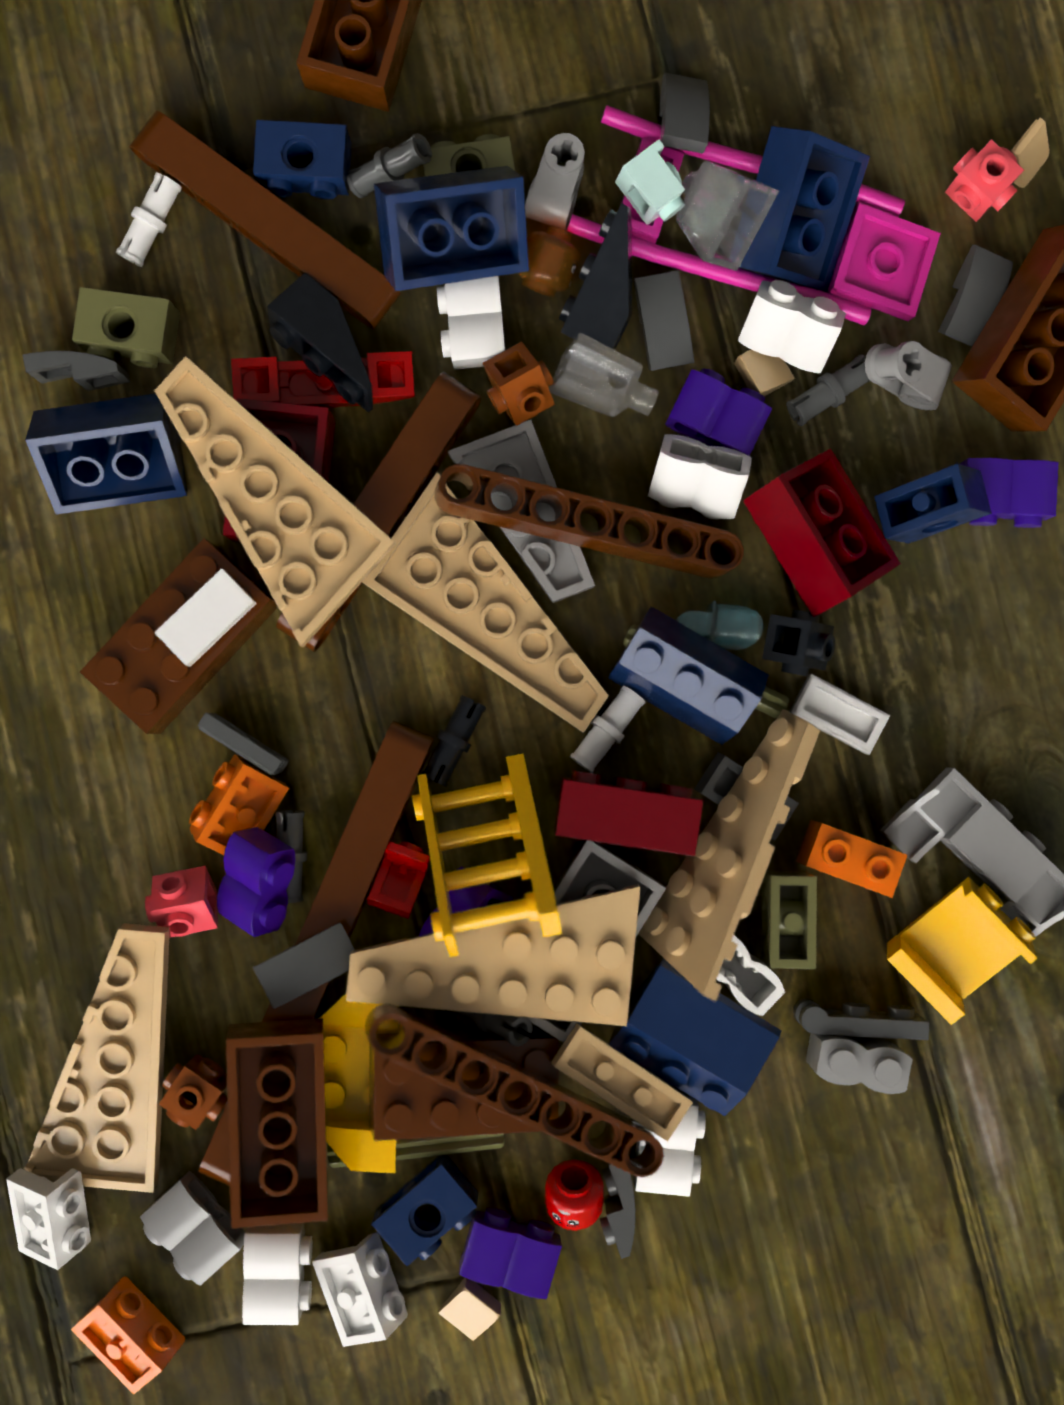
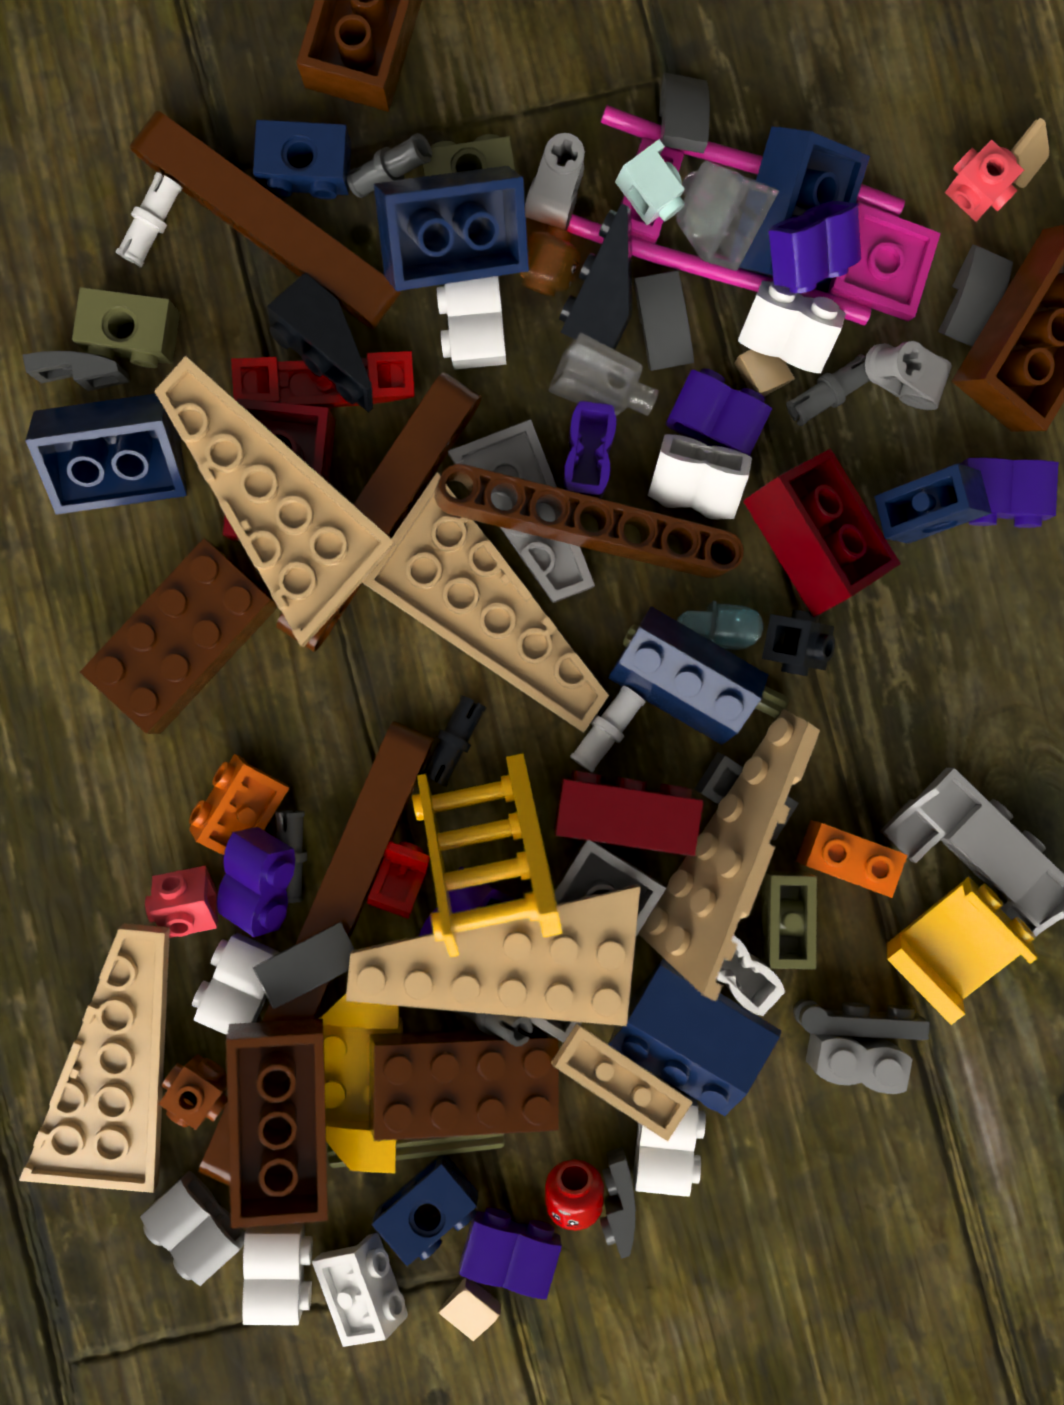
(49, 1216): white bracket -> none
(129, 1335): orange bracket -> none
(205, 617): white tile -> none
(234, 990): none -> white brick
(242, 743): dark grey tile -> none
(518, 384): dark orange brick -> none
(531, 1106): reddish brown beam -> none
(590, 442): none -> dark purple brick
(815, 245): none -> dark purple brick
(839, 714): white tile -> none

